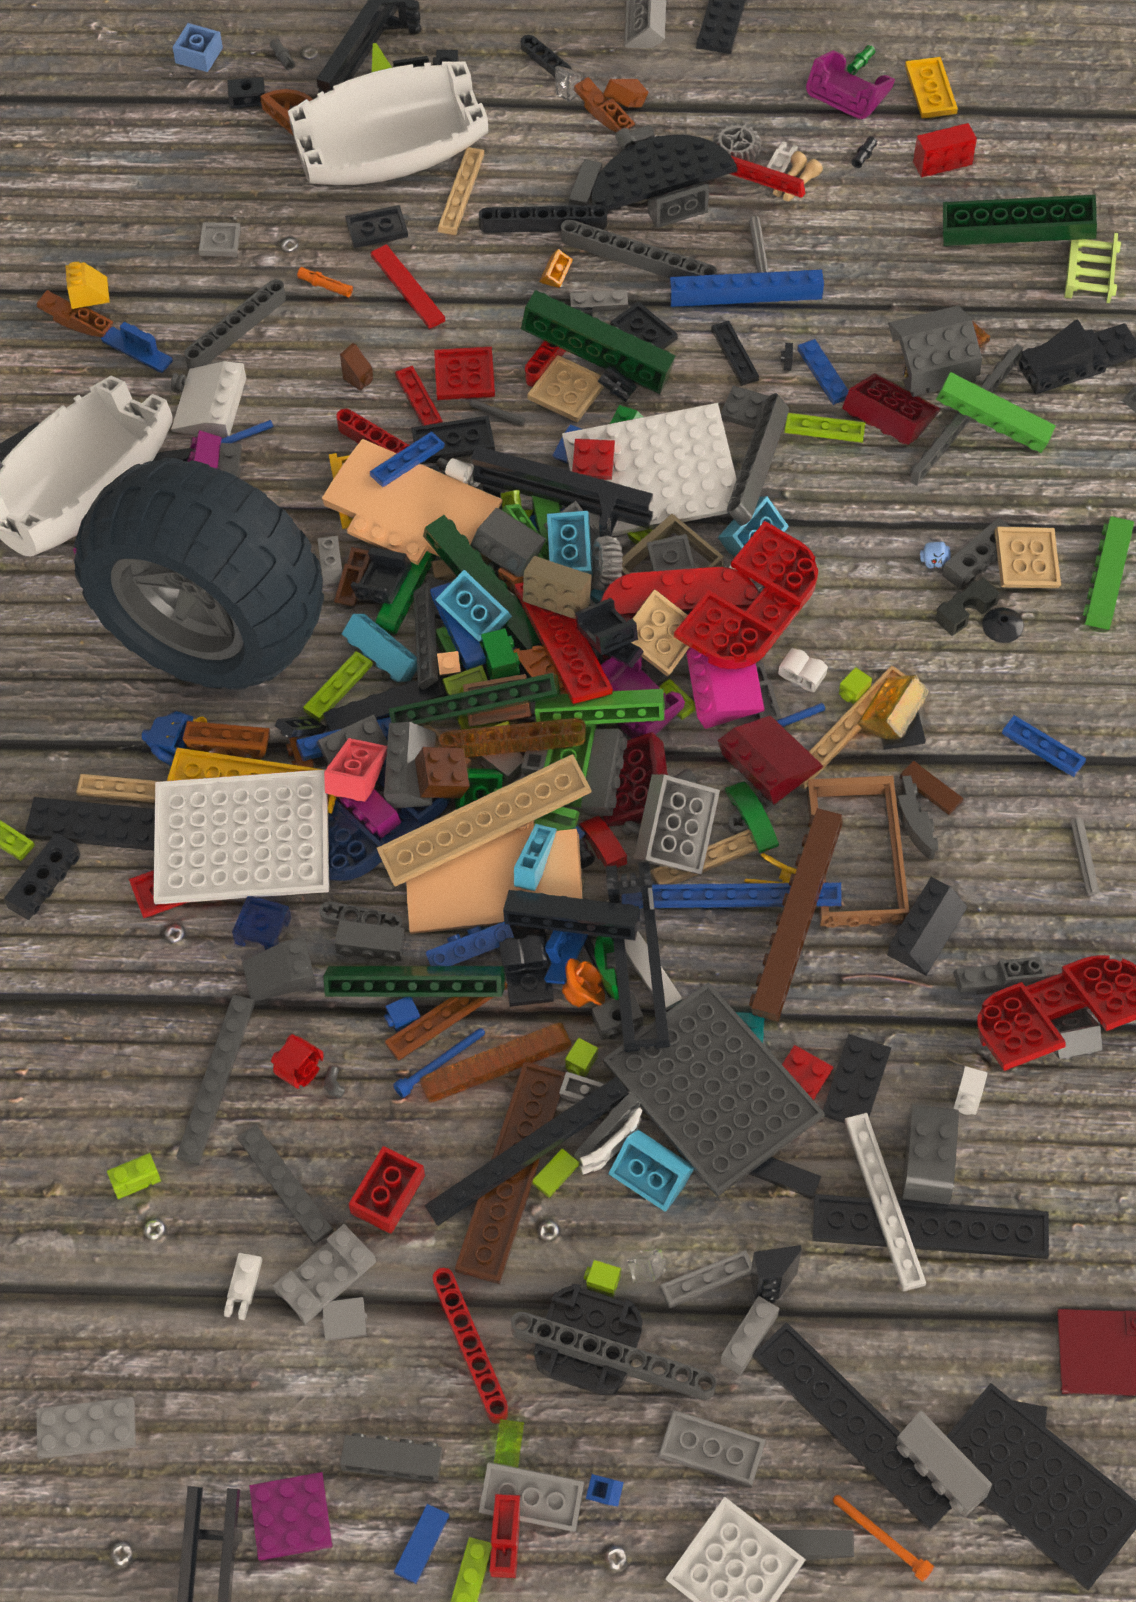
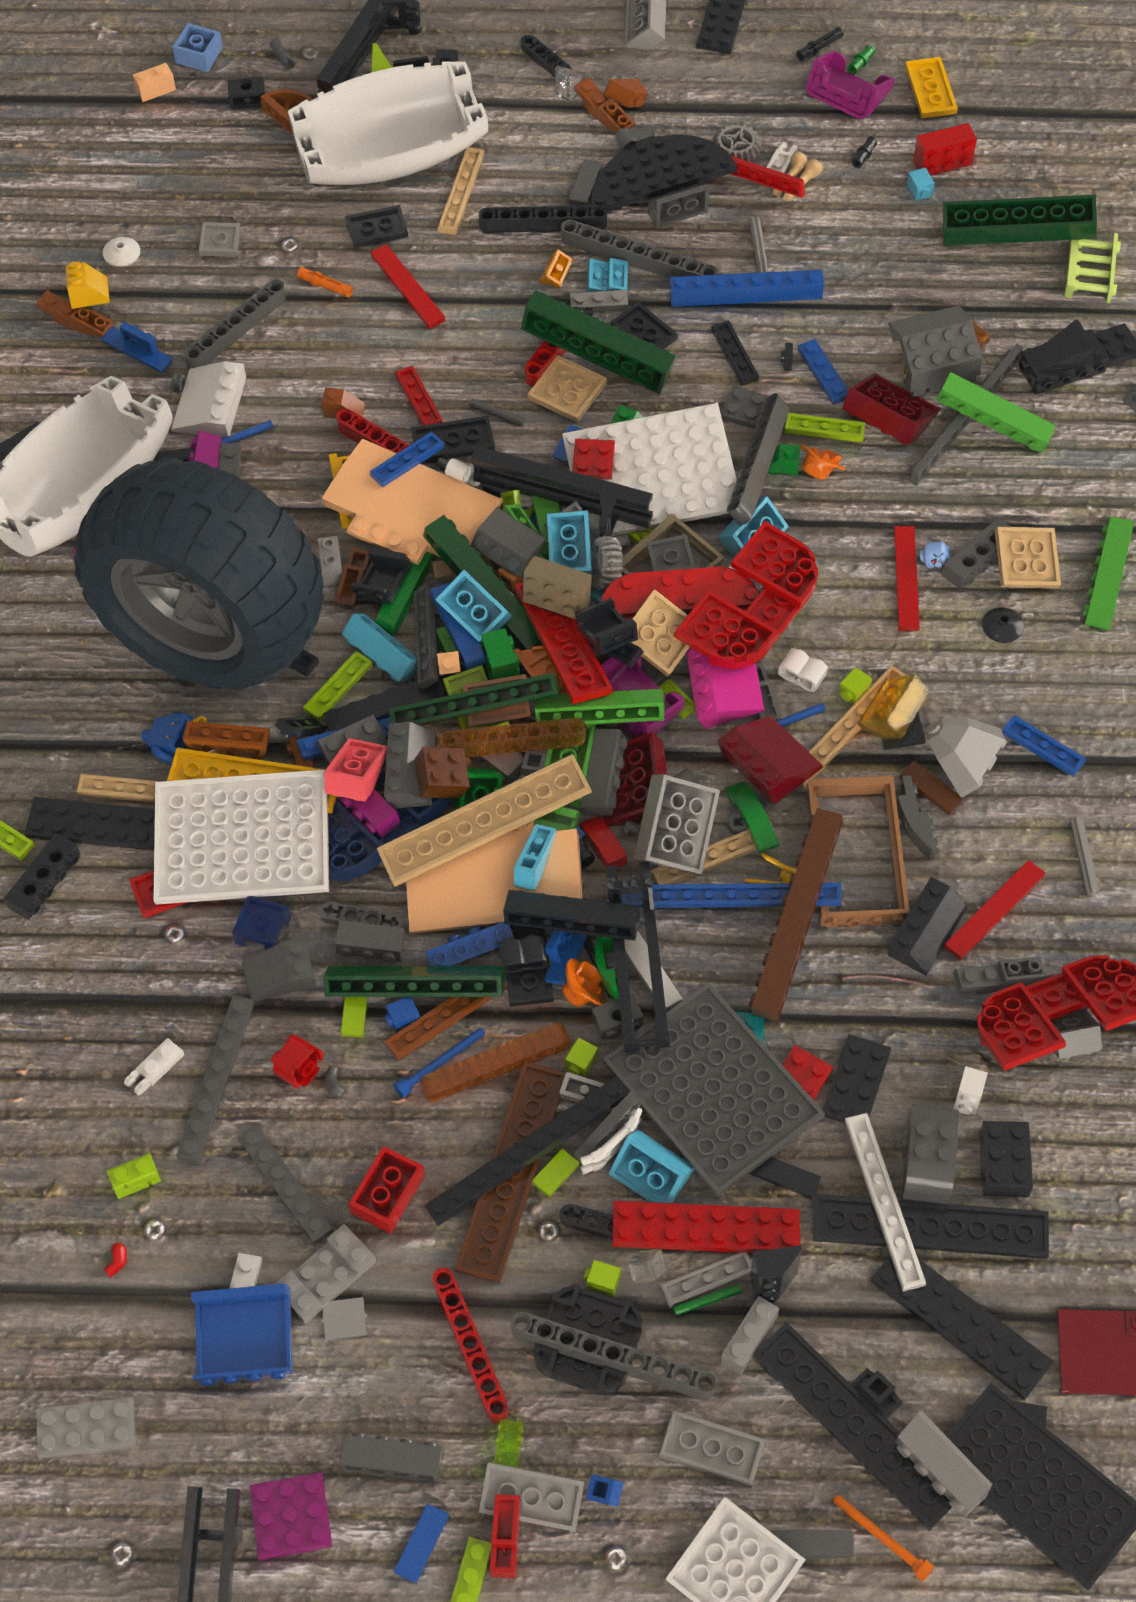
(119, 1259): none -> red arm
(121, 252): none -> white dish
(154, 82): none -> light nougat brick
(155, 1066): none -> white hinge
(243, 1333): none -> blue panel
(304, 663): none -> black plate
(337, 399): none -> dark orange slope
(354, 1017): none -> lime tile
(355, 367): reddish brown slope -> none
(464, 373): red plate -> none
(600, 1230): none -> black beam
(607, 275): none -> medium azure slope
(617, 383): black hips -> none
(704, 1227): none -> red plate
(707, 1299): none -> green bar
(785, 460): none -> green slope
(814, 46): none -> black pin
(820, 463): none -> orange hat
(878, 1392): none -> black brick
(906, 578): none -> red tile
(920, 184): none -> medium azure brick
(965, 750): none -> light grey brick
(968, 1328): none -> black plate
(978, 595): pearl dark grey arch -> none
(994, 910): none -> red tile
(1006, 1159): none -> black brick

